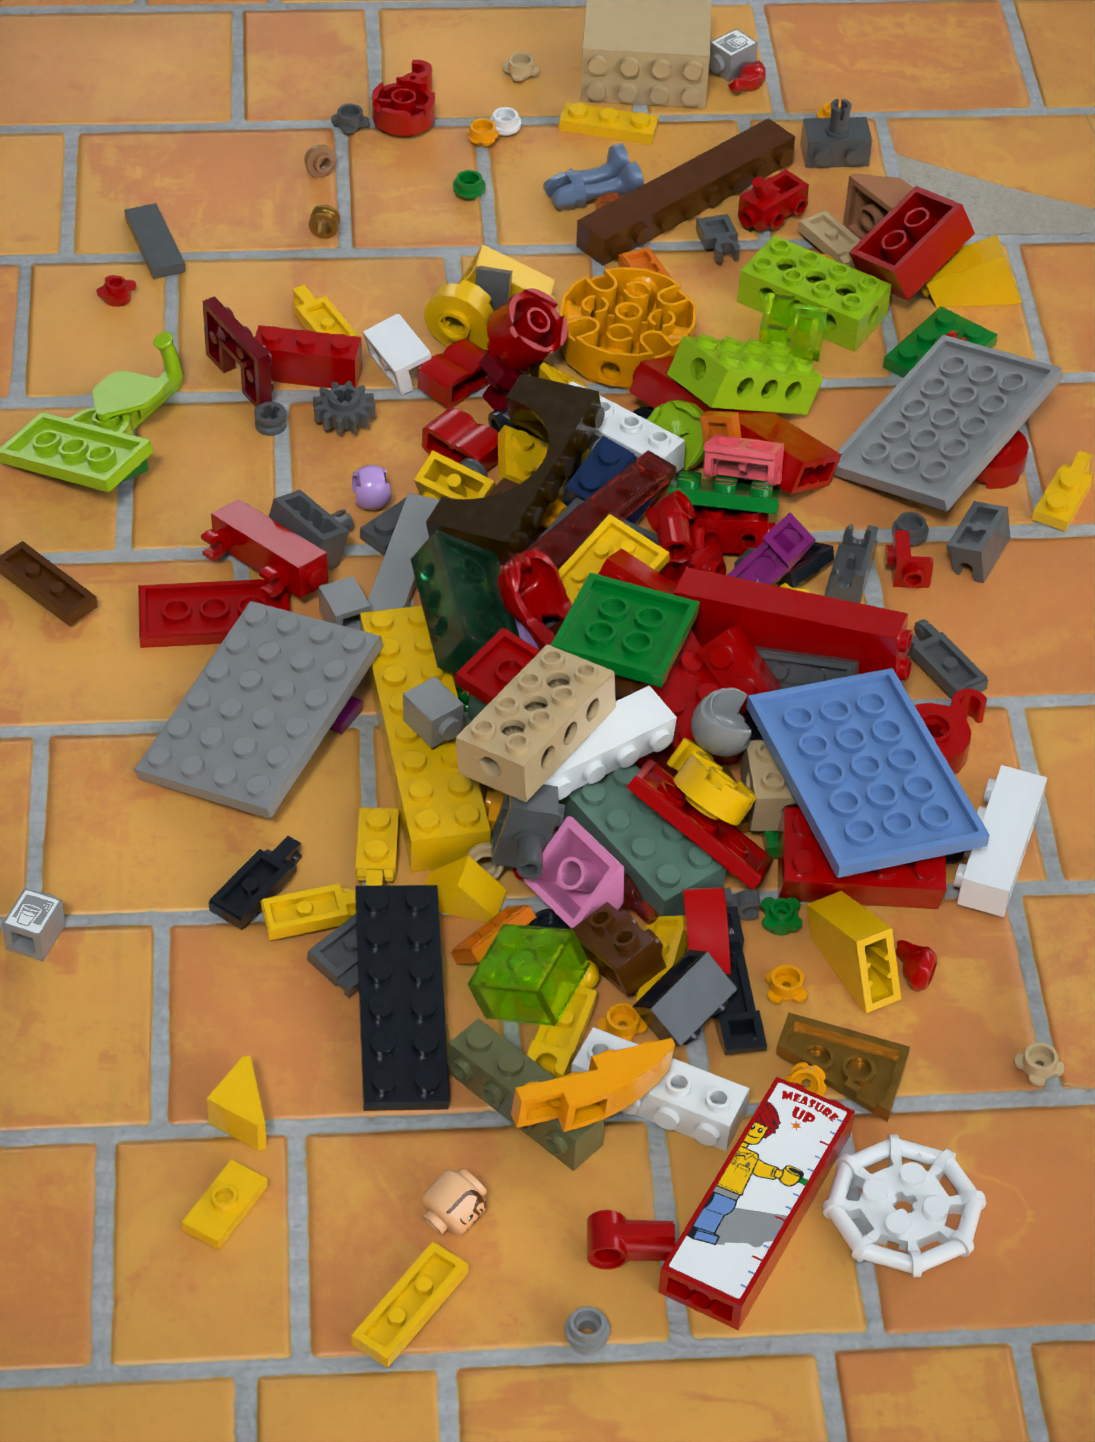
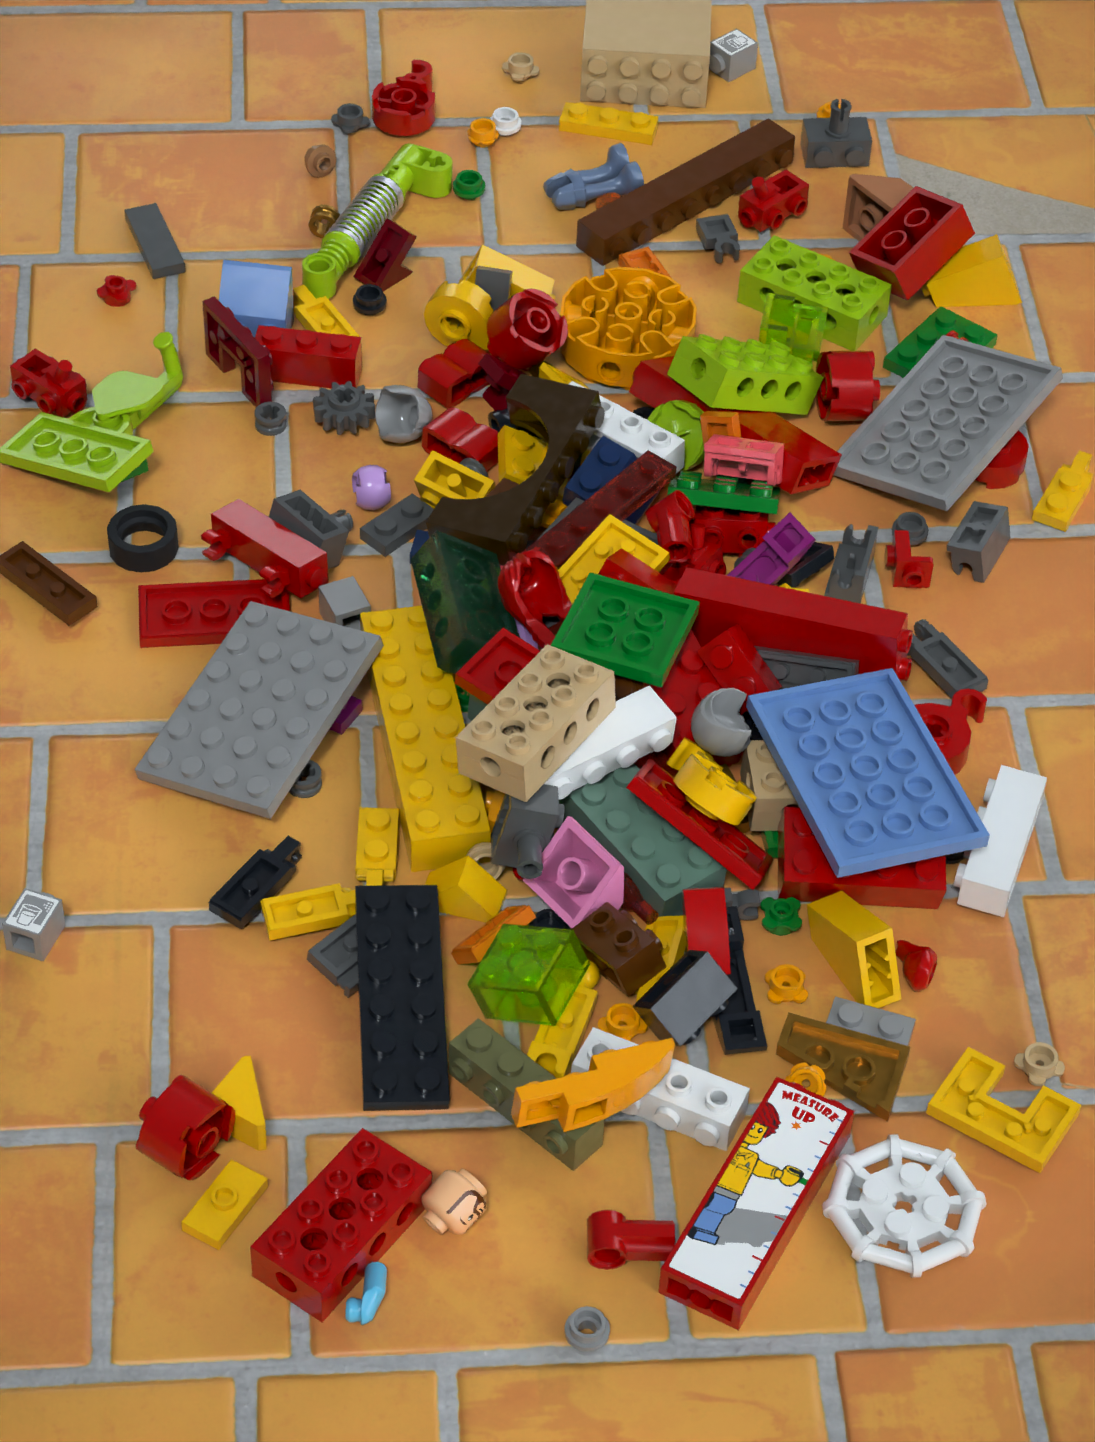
(49, 383): none -> red brick
(144, 557): none -> black tyre
(184, 1128): none -> red brick
(258, 294): none -> medium blue slope
(313, 783): none -> dark grey bush
(340, 1224): none -> red brick
(369, 299): none -> black plate
(374, 1289): none -> medium azure arm
(381, 197): none -> lime piece
(385, 256): none -> dark red slope
(396, 351): white panel -> none
(396, 576): light grey tile -> none
(401, 414): none -> light grey hair
(409, 1304): yellow plate -> none
(433, 712): light grey brick -> none
(749, 77): red animal -> none
(829, 236): tan hinge -> none
(847, 385): none -> red brick
(871, 1021): none -> light grey plate
(966, 1106): none -> yellow plate

